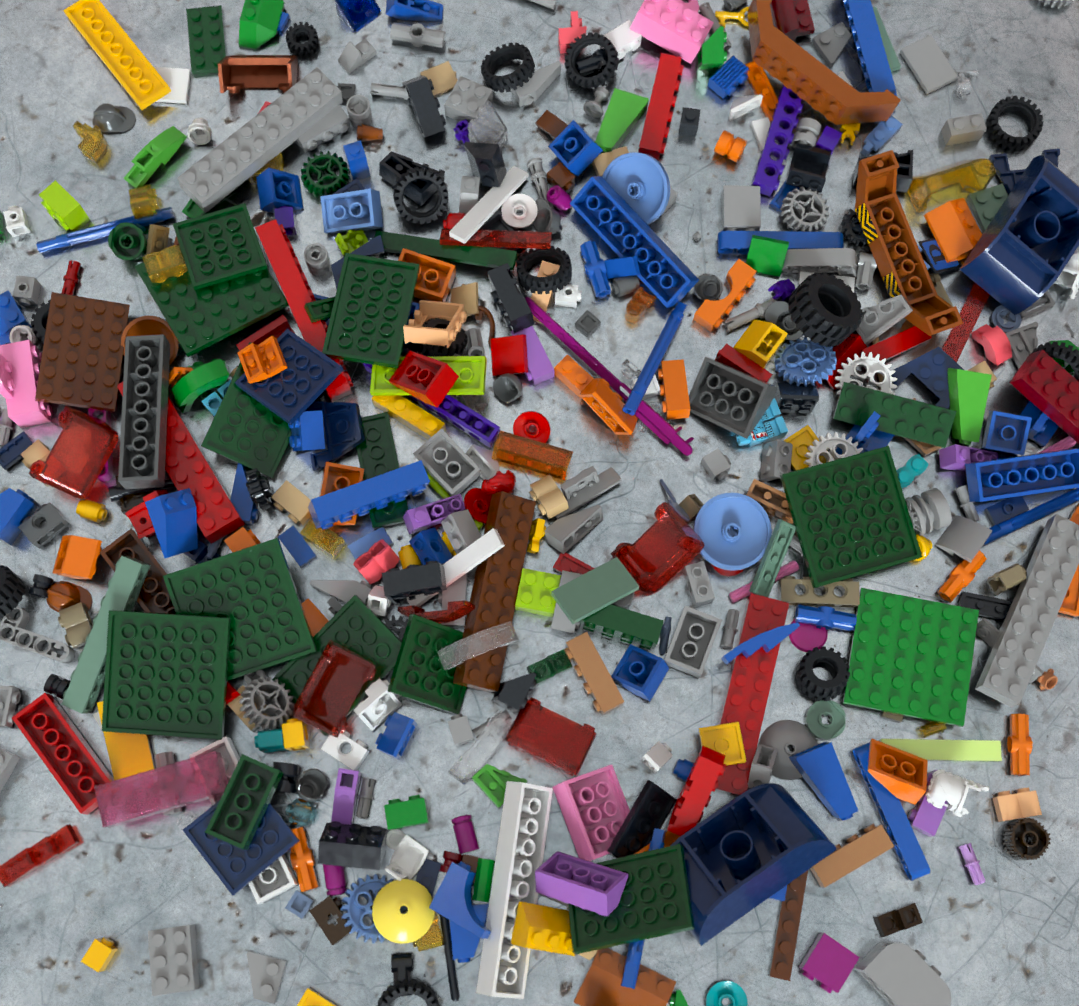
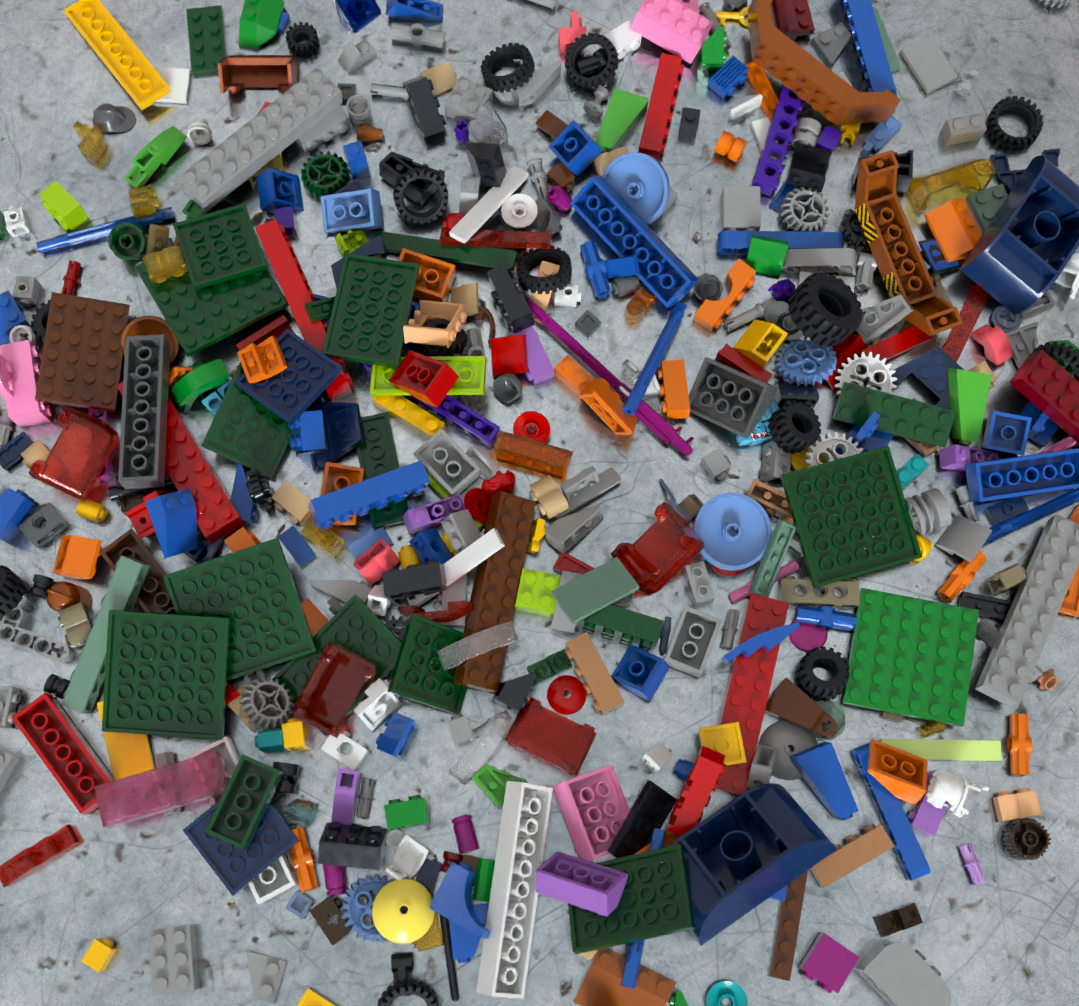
(311, 785): dark grey hair -> none
(317, 259): light grey wheel -> none
(542, 929): yellow slope -> none
(562, 704): none -> red dish
(794, 427): none -> black tyre
(797, 708): none -> reddish brown piece

